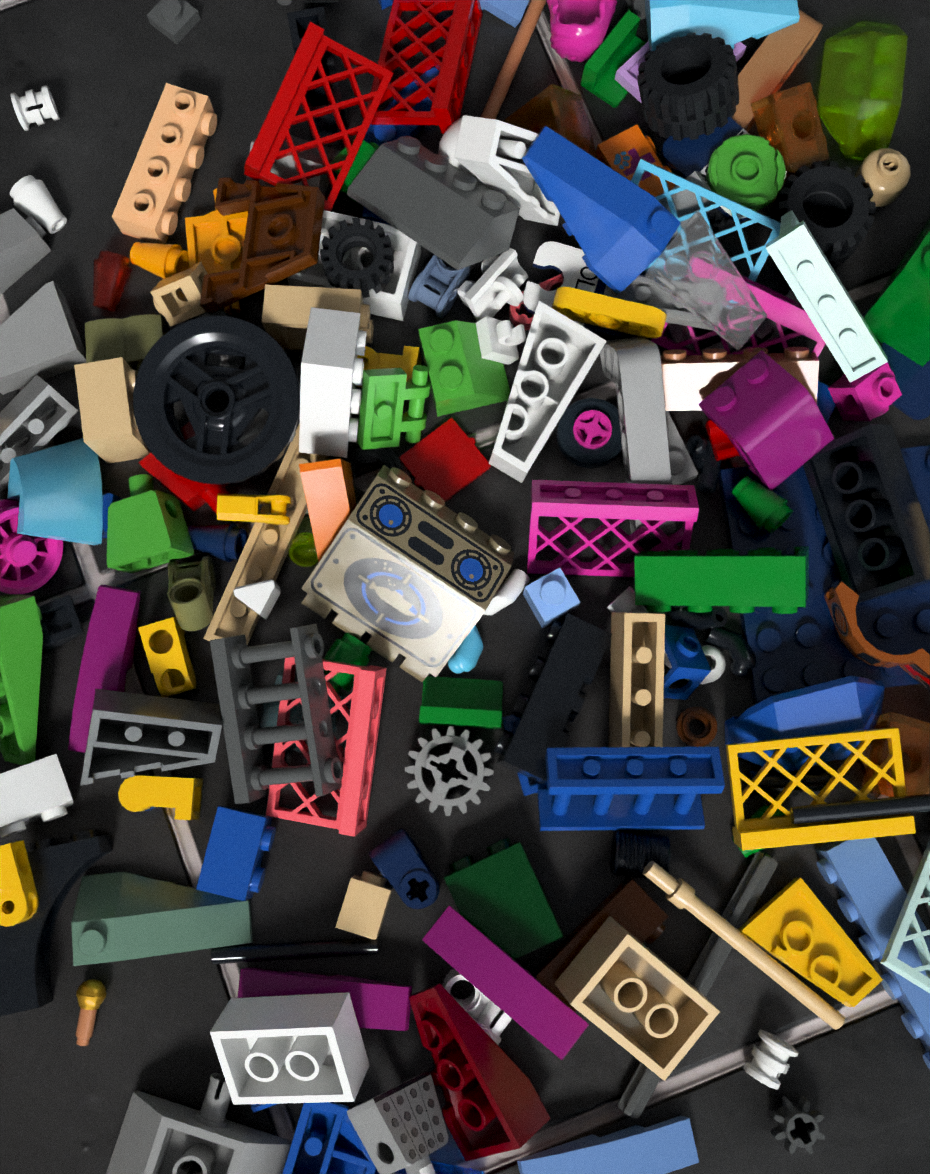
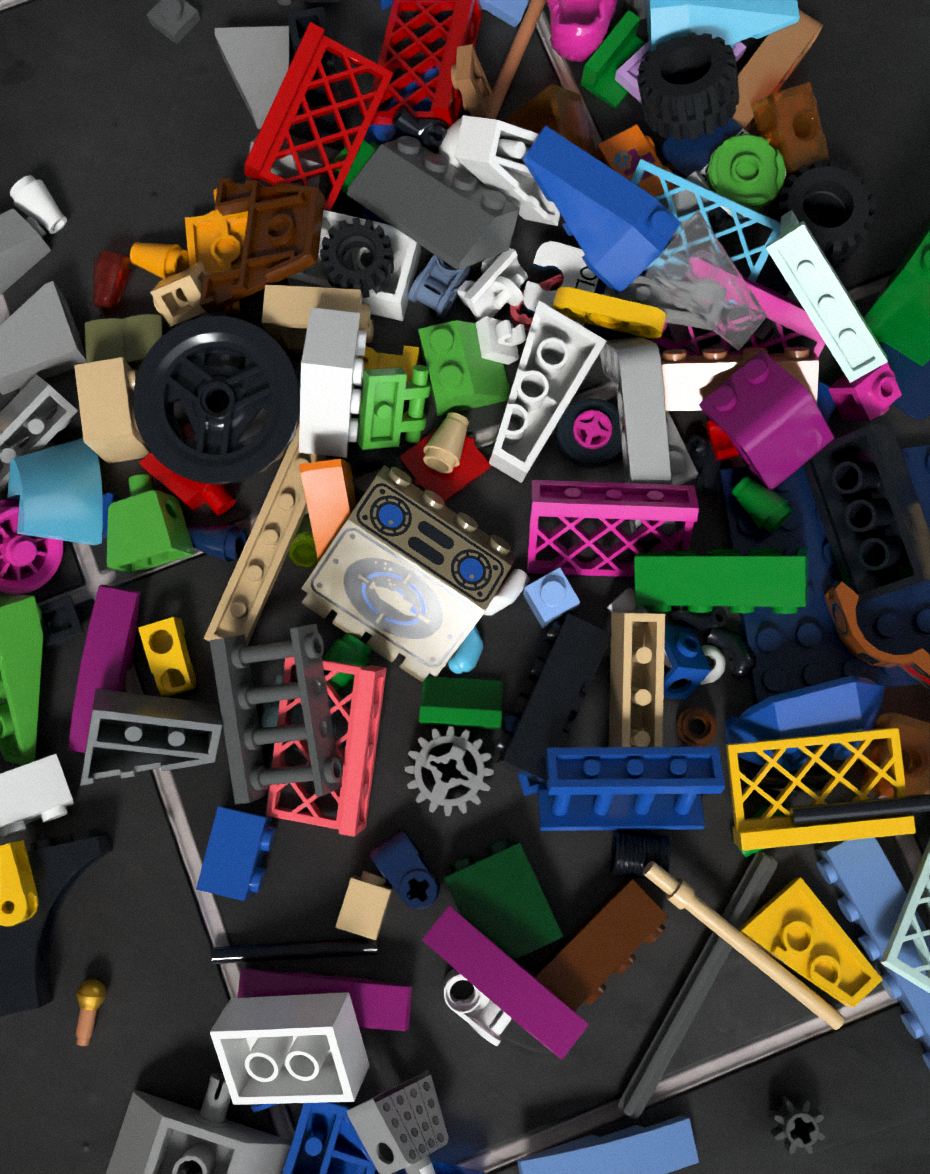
(31, 99): white bush -> none
(142, 917): sand green wedge -> none
(148, 792): yellow leg -> none
(165, 165): light nougat brick -> none
(192, 592): olive piece -> none
(246, 508): yellow bar -> none
(257, 63): none -> light grey slope
(259, 596): white slope -> none
(428, 131): none -> black arm
(446, 445): none -> tan cone
(471, 81): none -> medium nougat plate
(485, 1093): dark red wedge -> none
(636, 998): tan brick -> none
(770, 1059): white bush -> none
(862, 86): clear neon green wedge -> none
(886, 174): tan head -> none

